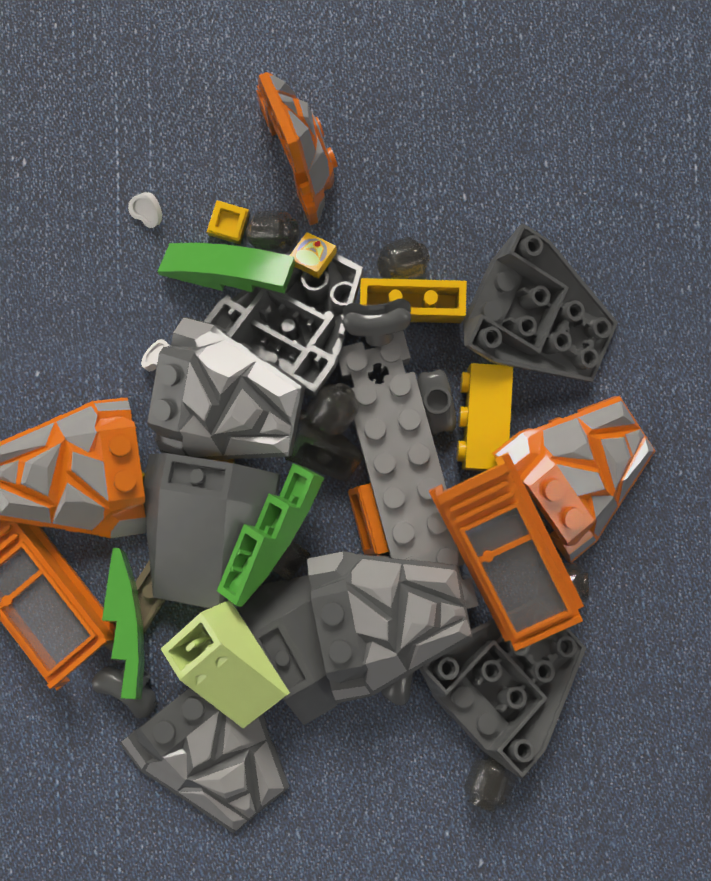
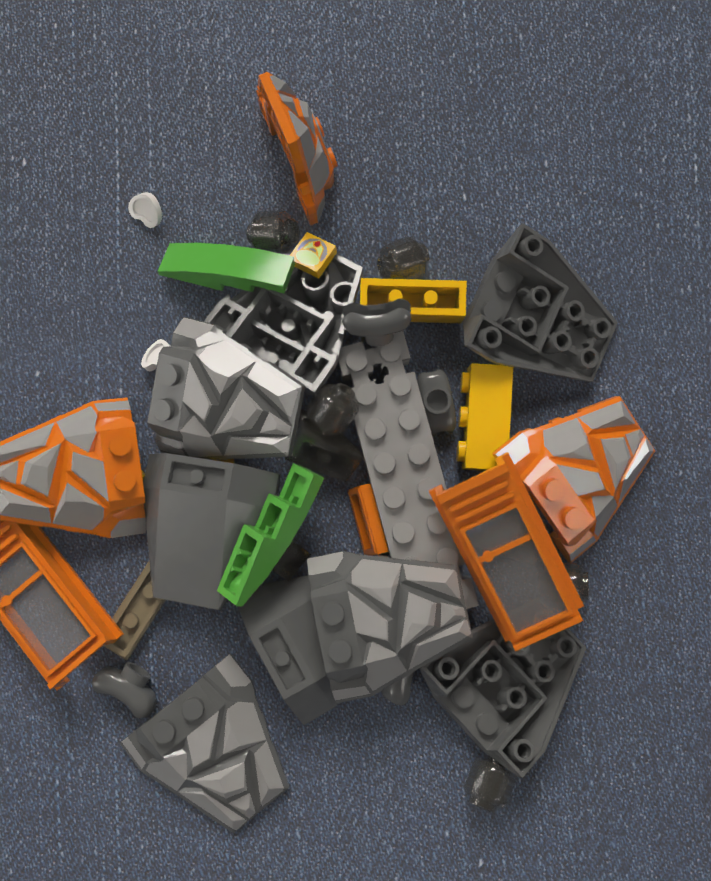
(124, 609): bright green slope -> none
(225, 664): yellowish green slope -> none
(228, 222): yellow tile -> none

